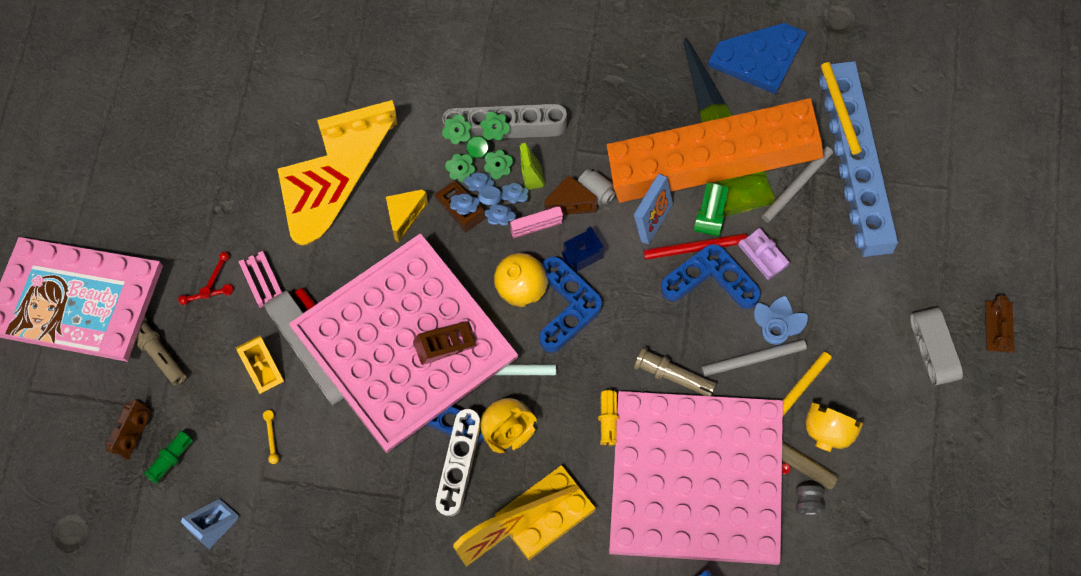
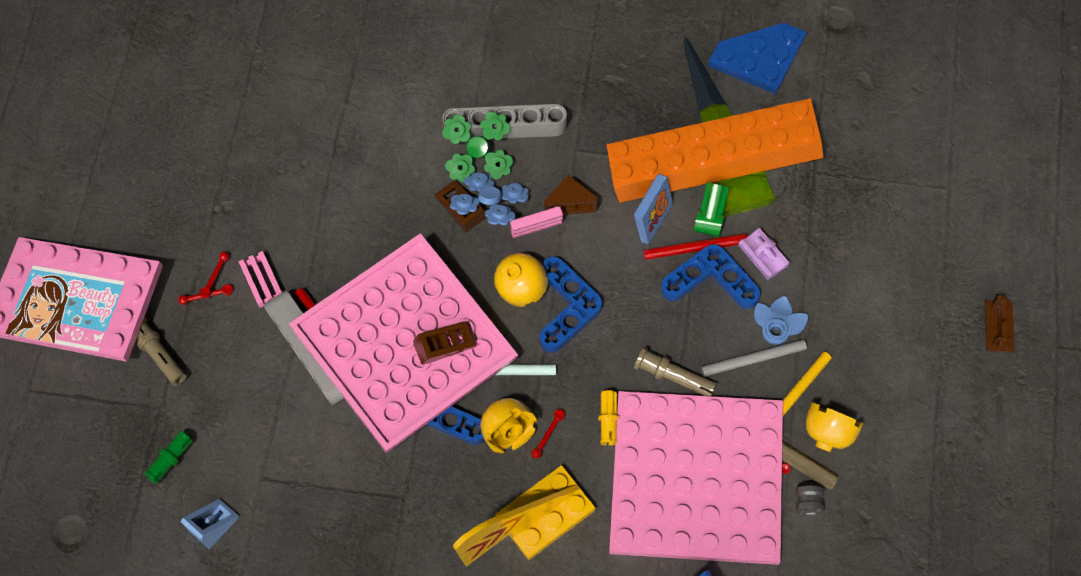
(132, 424): reddish brown hinge -> none
(259, 364): yellow slope -> none
(269, 417): yellow hinge -> none
(320, 187): yellow piece -> none
(405, 210): yellow slope -> none
(455, 462): white beam -> none
(531, 168): lime slope -> none
(558, 416): none -> red hinge
(582, 258): clear blue brick -> none
(598, 185): light grey brick -> none
(795, 186): light grey bar -> none
(841, 108): yellow bar -> none
(870, 241): medium blue brick -> none
(936, 346): light grey beam -> none

